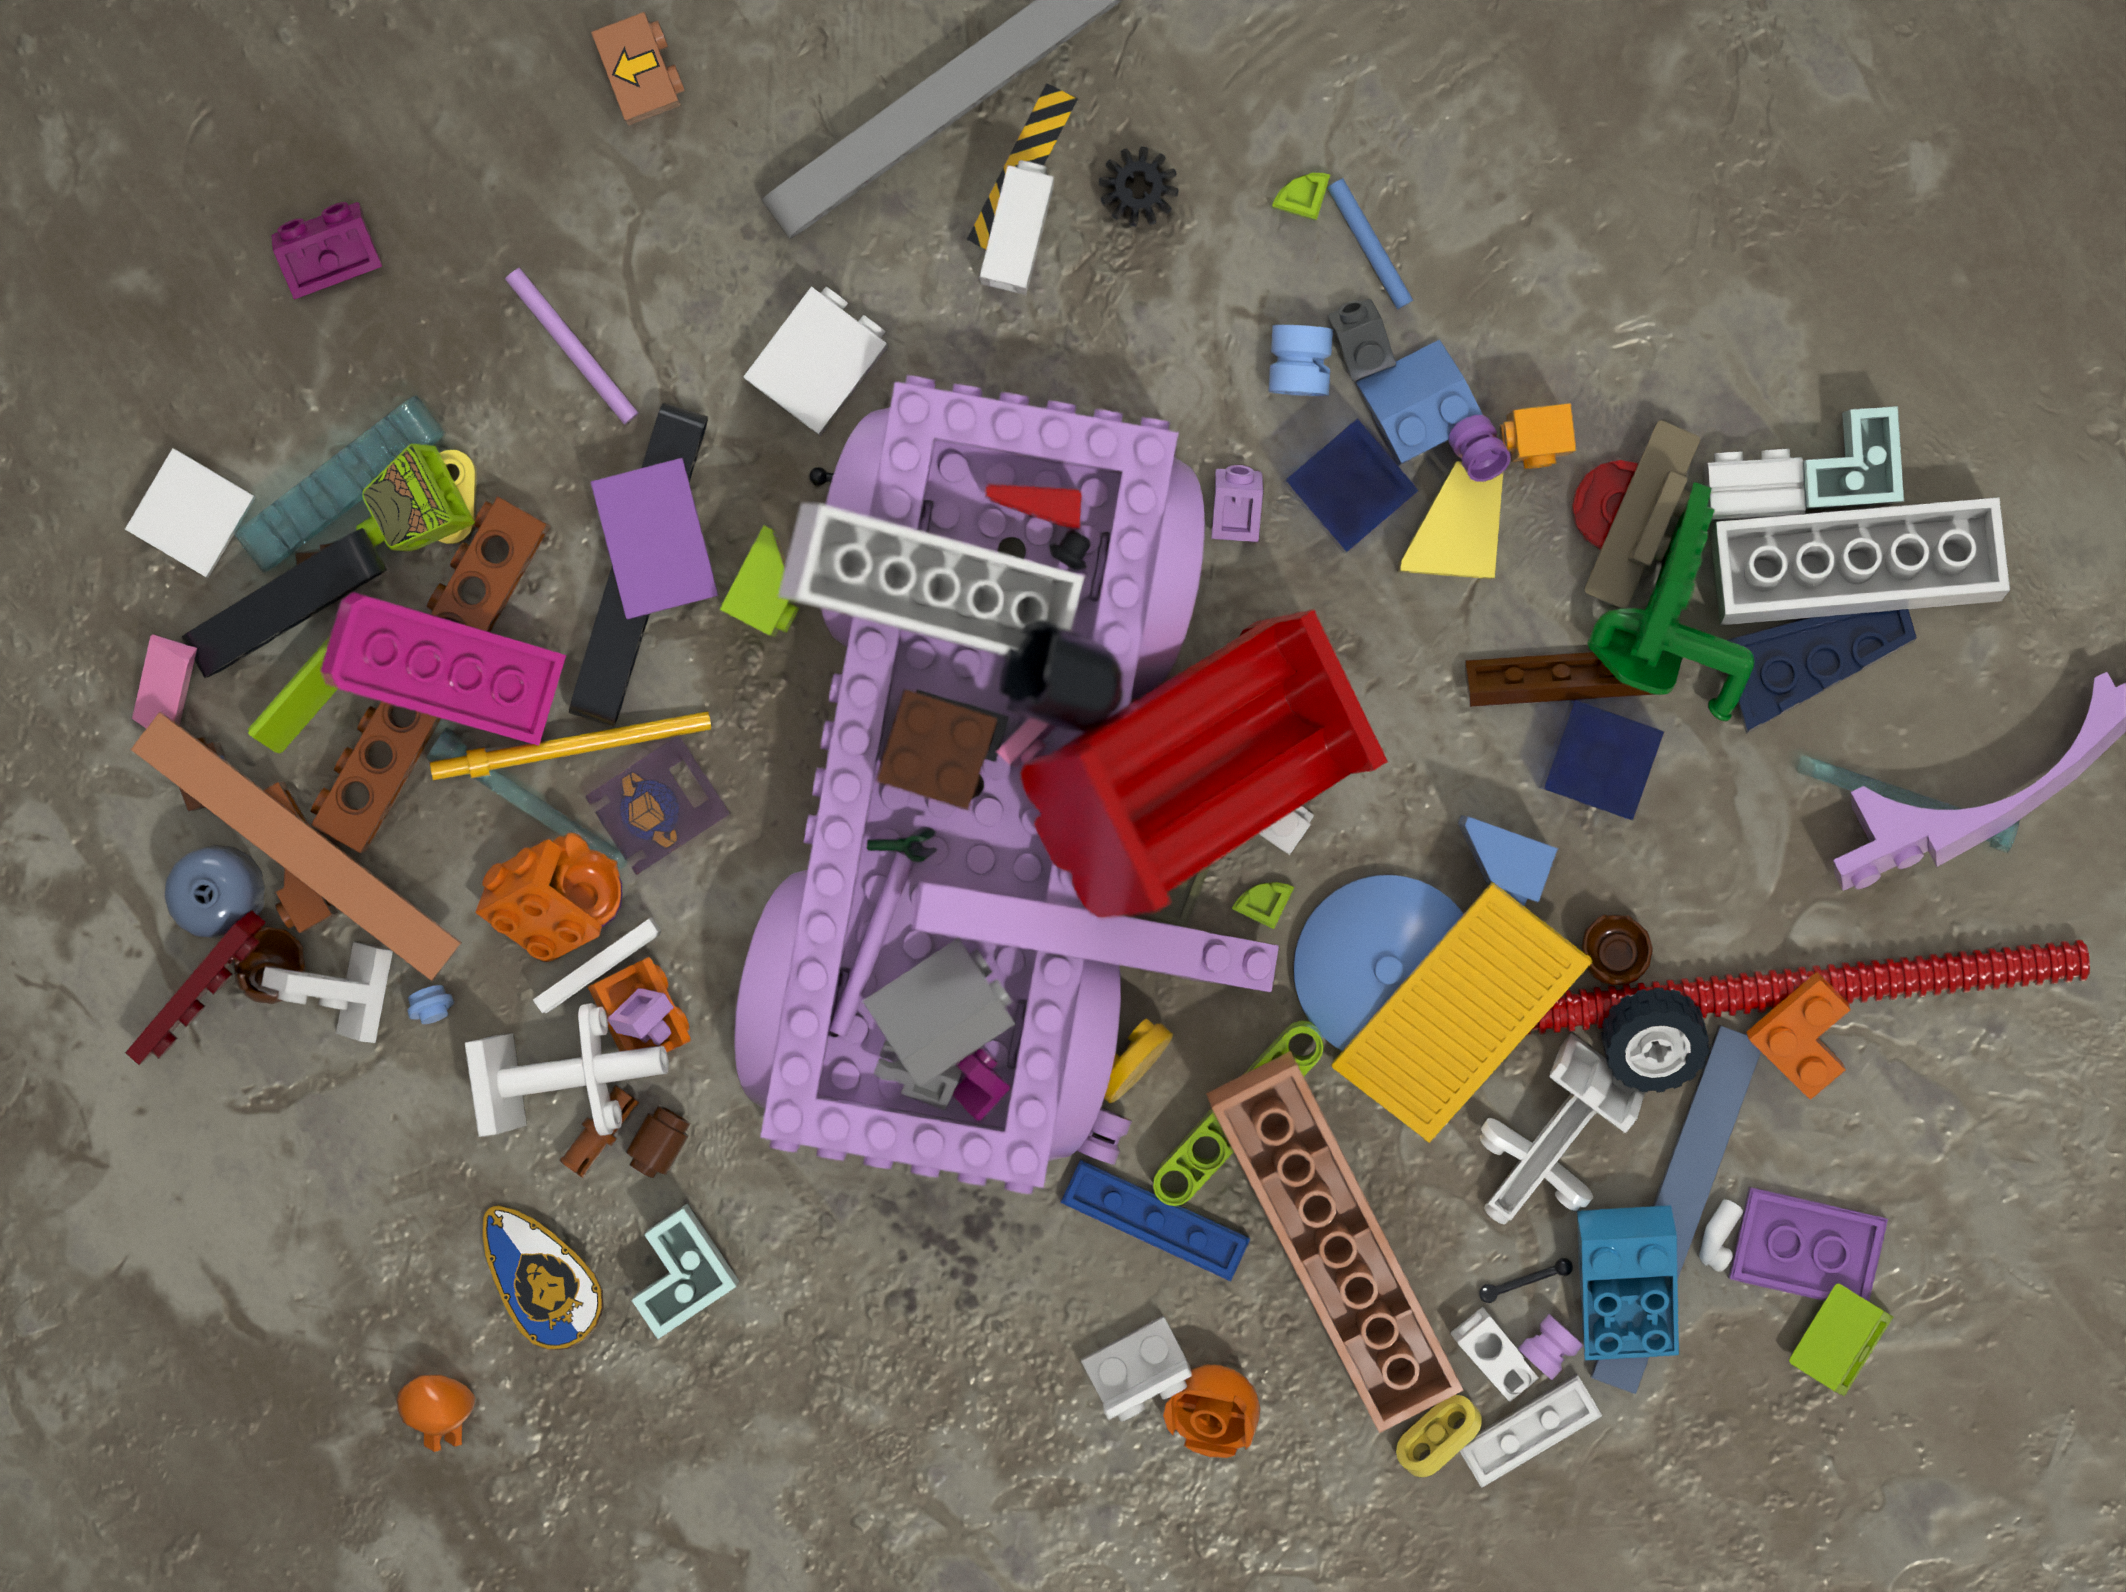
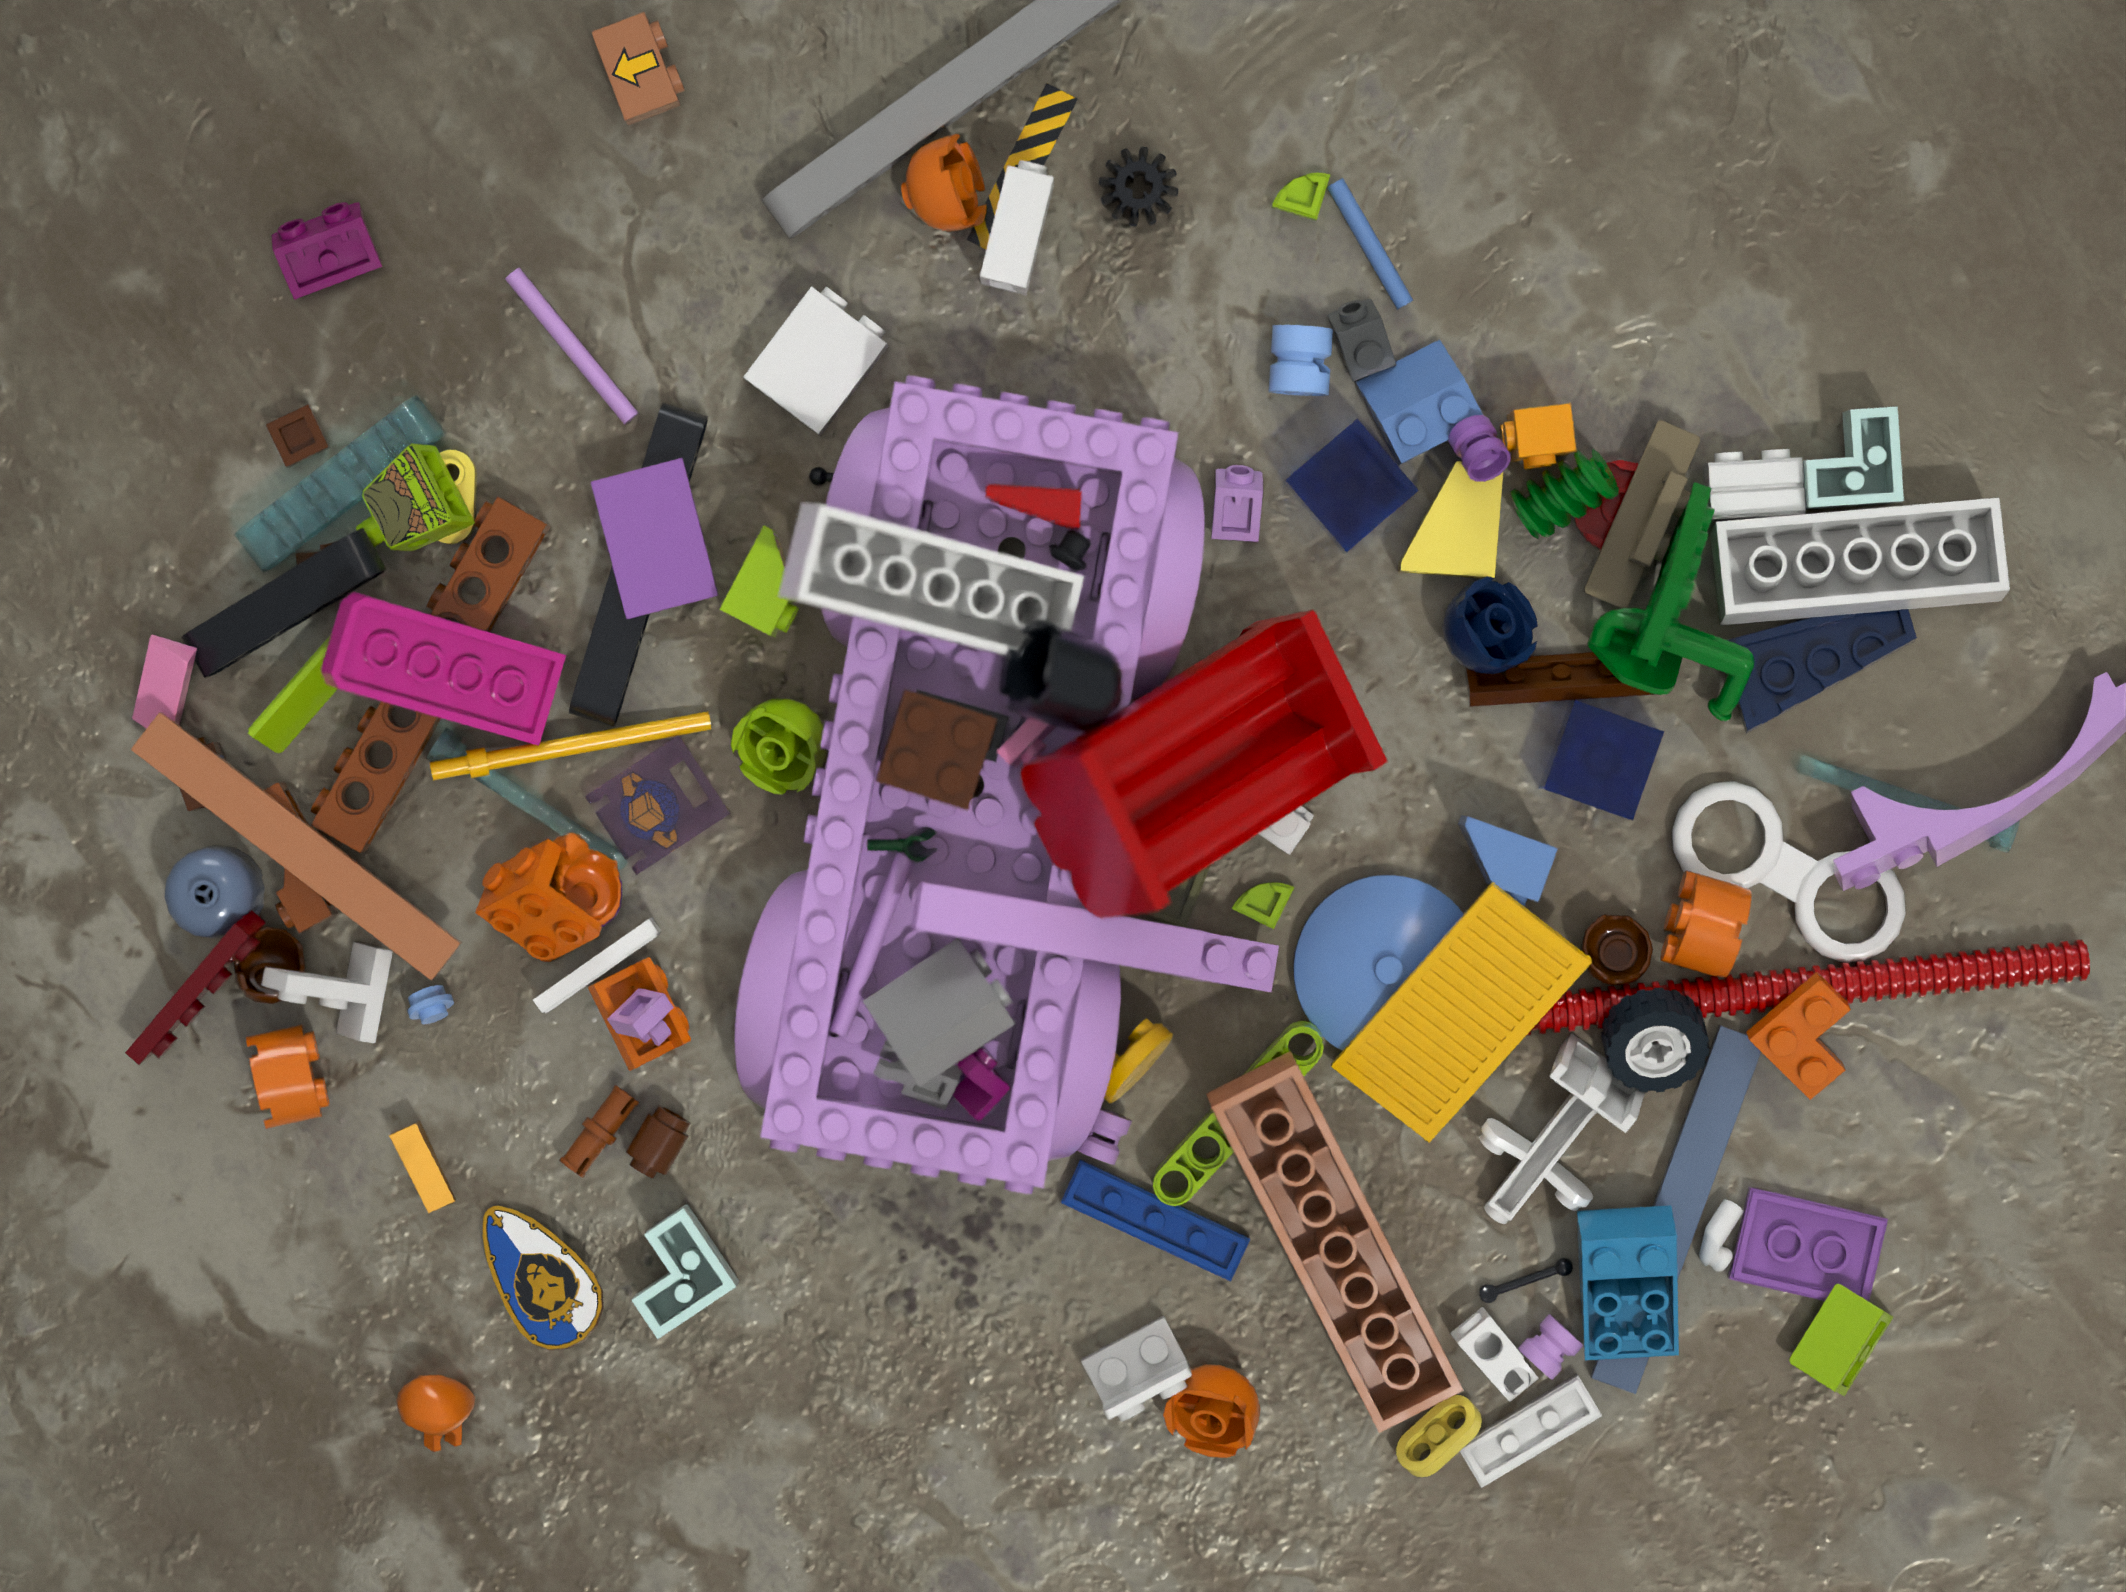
(190, 513): white tile -> none
(286, 1075): none -> orange brick
(298, 436): none -> reddish brown plate
(422, 1166): none -> piece
(500, 1082): white piece -> none
(780, 745): none -> lime cylinder
(944, 185): none -> orange cylinder
(1489, 626): none -> dark blue cylinder
(1565, 495): none -> green piece
(1706, 924): none -> orange brick
(1786, 871): none -> white bar

